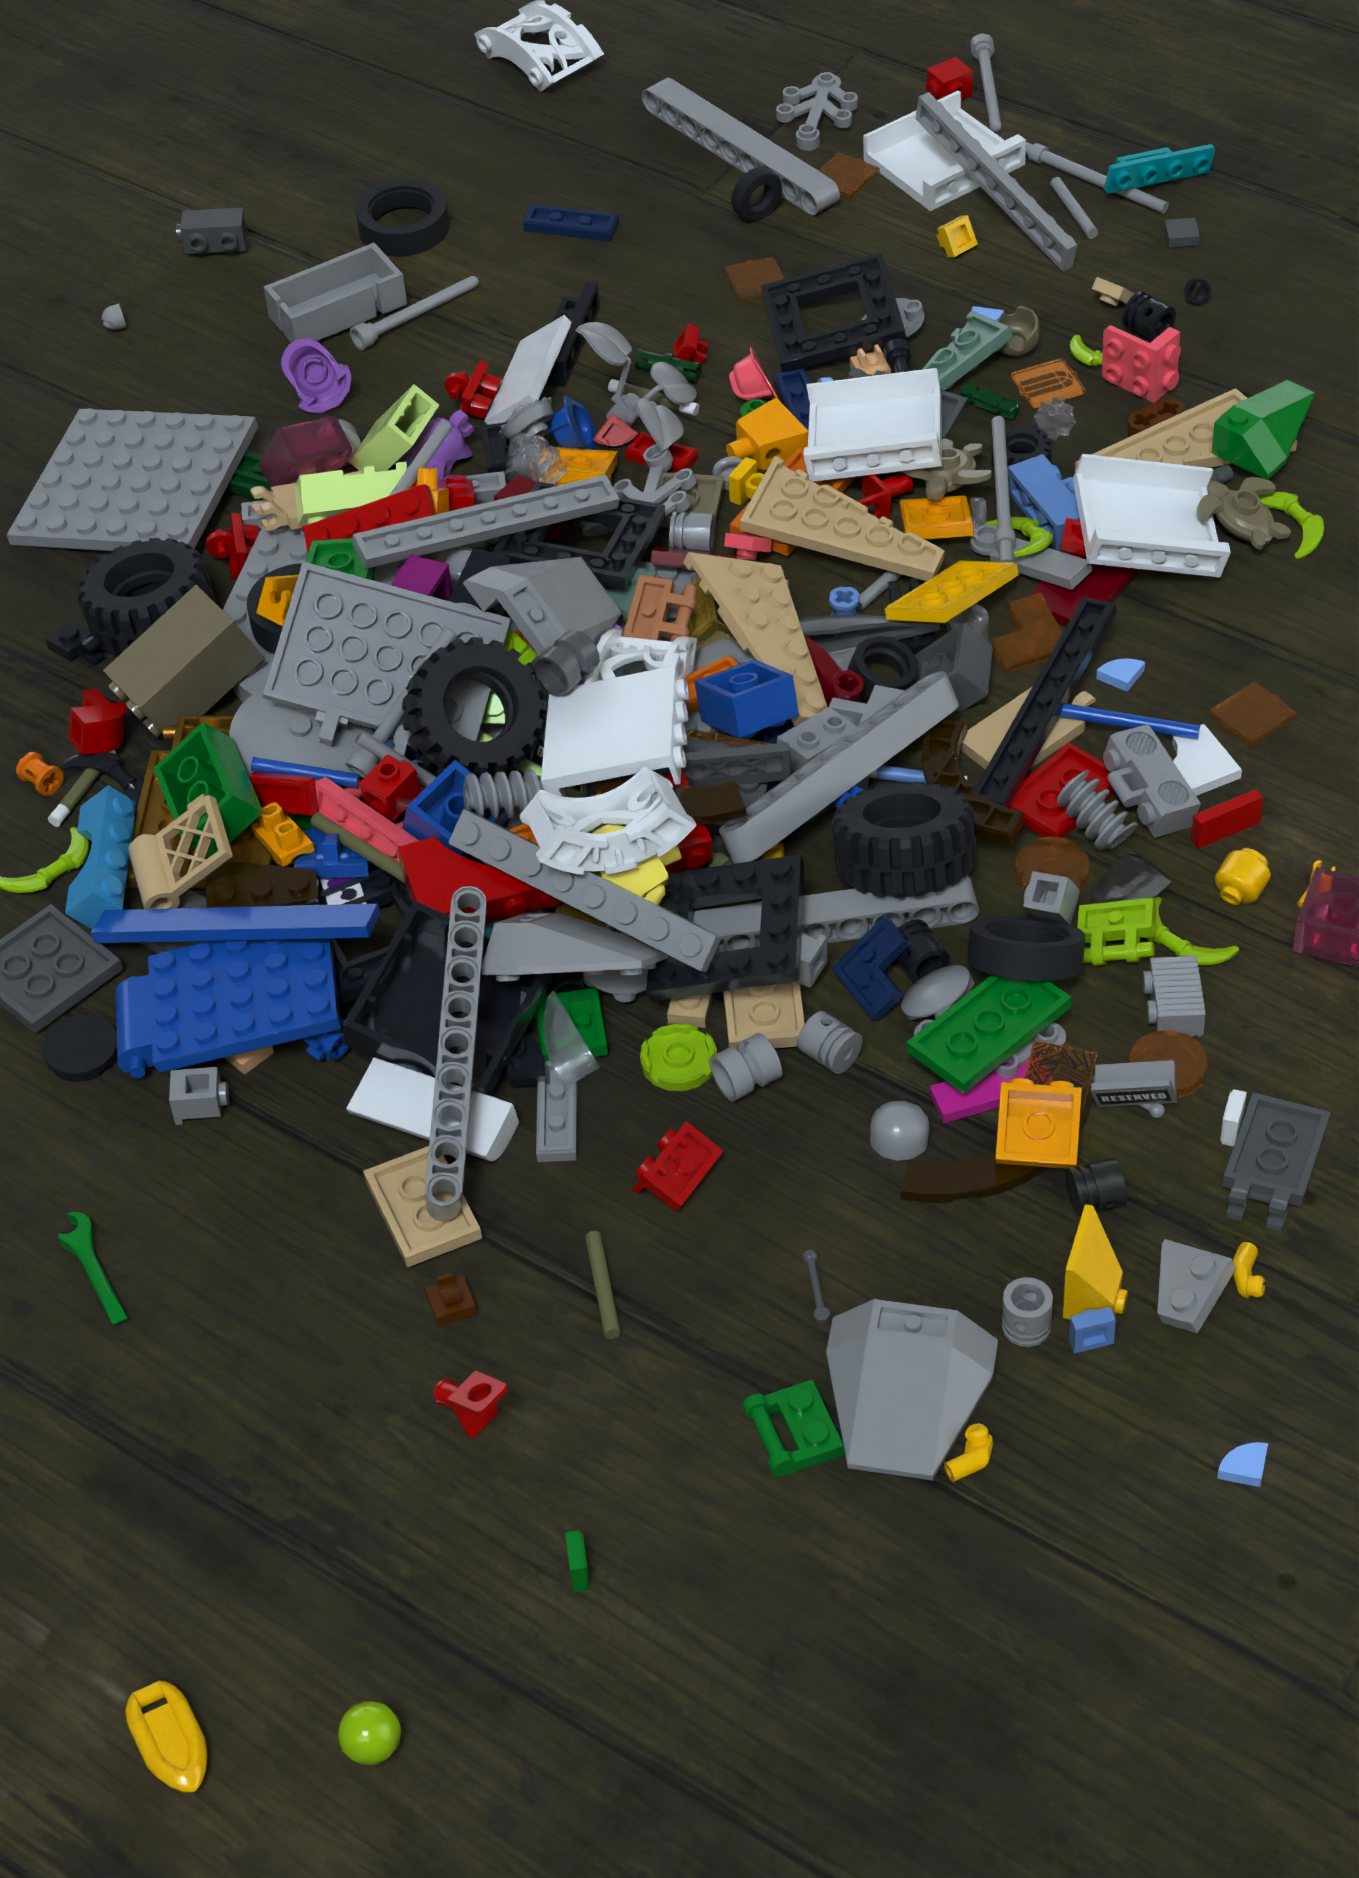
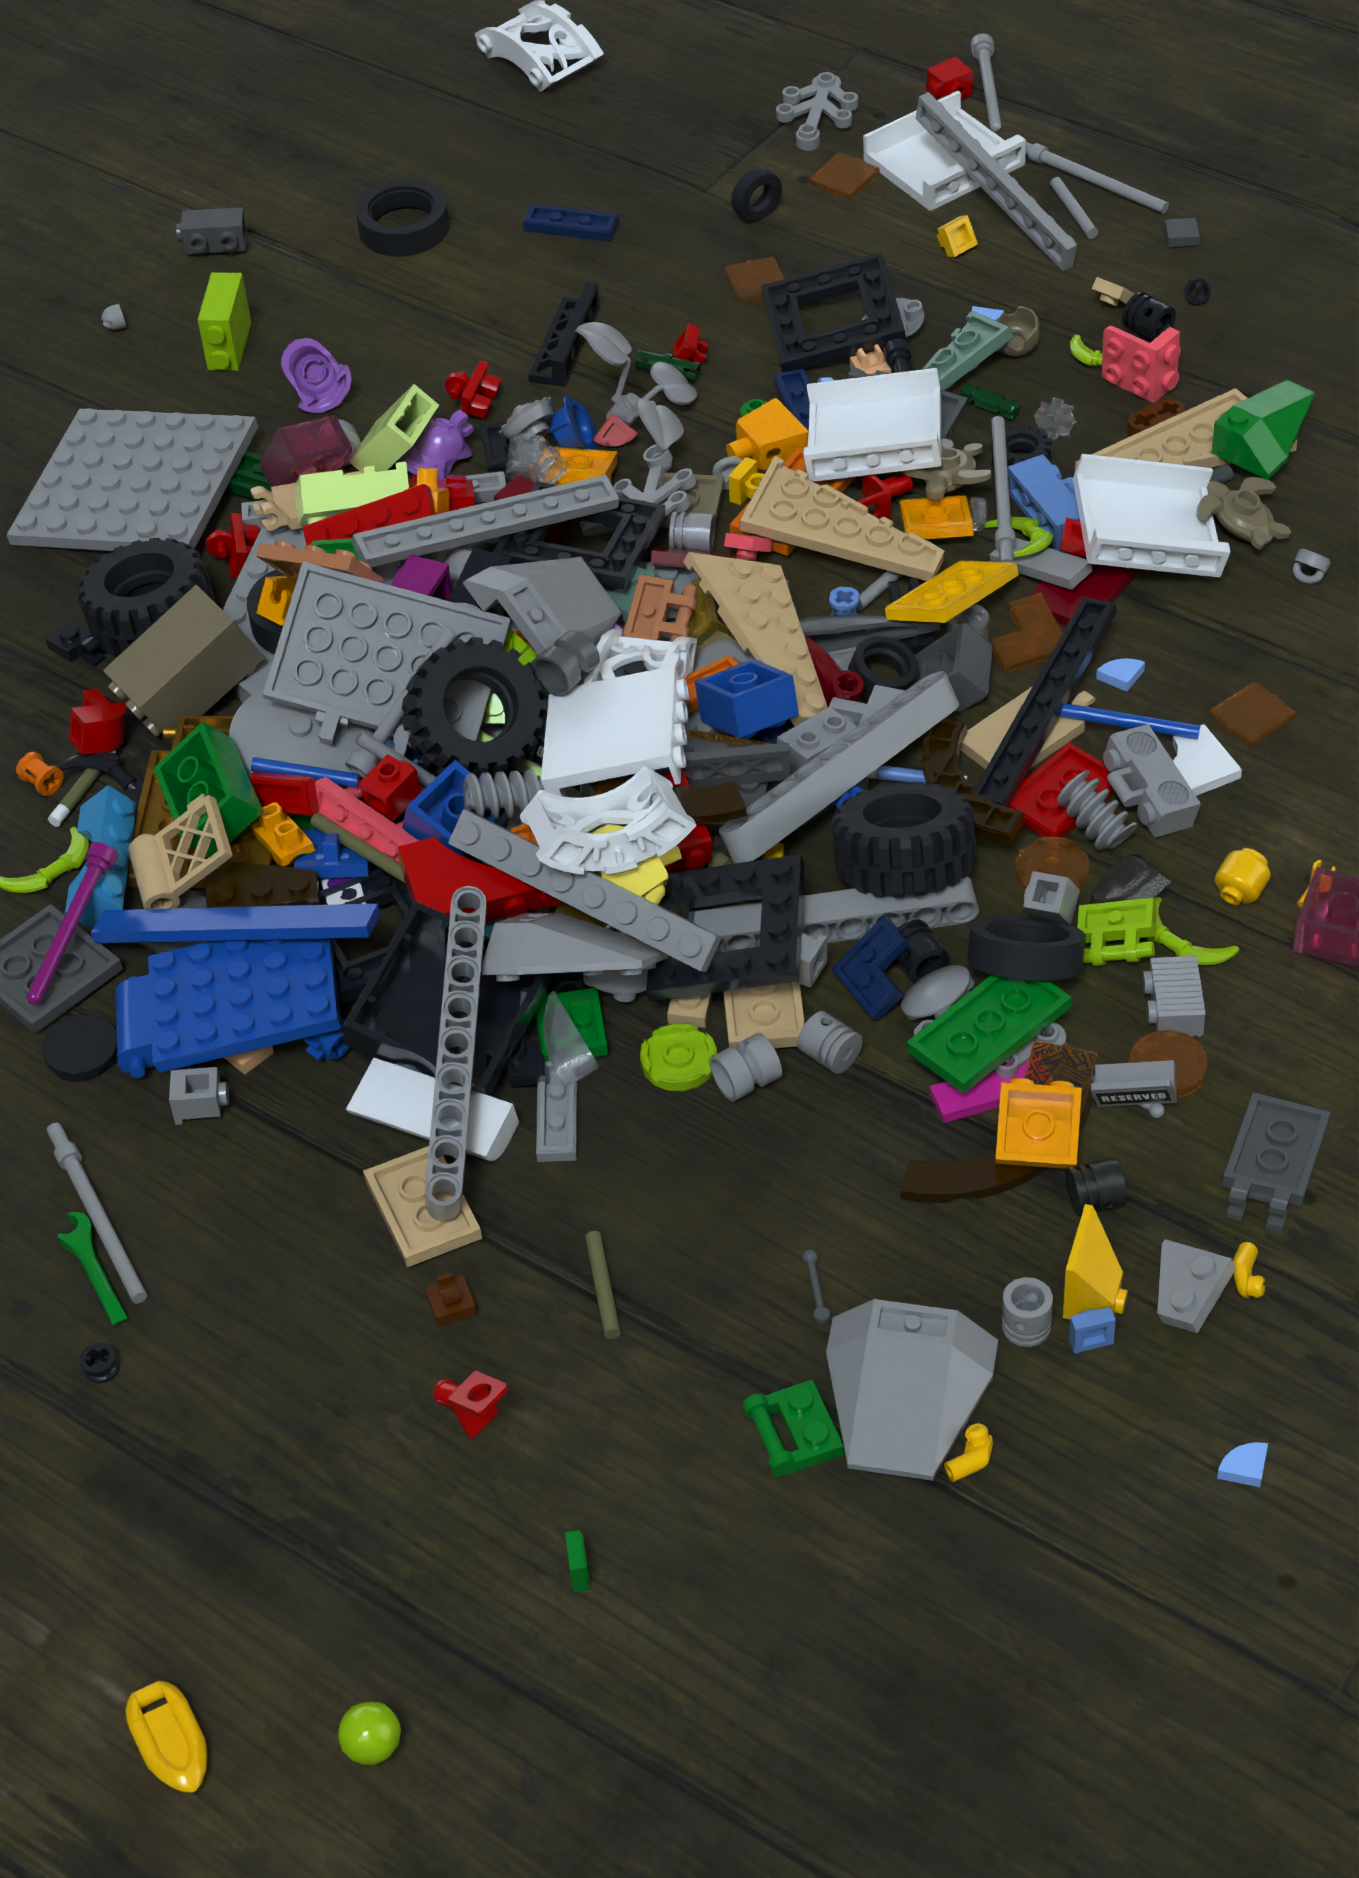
(69, 1159): none -> light grey bar
(97, 1373): none -> black bush
(99, 860): none -> magenta piece
(224, 321): none -> lime brick
(288, 560): none -> nougat plate
(335, 294): light grey piece -> none
(365, 335): light grey piece -> none
(423, 456): light grey bar -> none
(528, 370): white tile -> none
(659, 398): olive bar -> none
(679, 1166): red bracket -> none
(683, 456): red tile -> none
(739, 144): light grey beam -> none
(749, 380): coral piece -> none
(899, 1130): light grey hair -> none
(984, 539): light grey plate -> none
(1048, 381): clear orange piece -> none
(1157, 167): teal bracket -> none
(1227, 818): red tile -> none
(1233, 1117): white tile -> none
(1311, 524): lime piece -> none
(1313, 561): none -> light grey tile

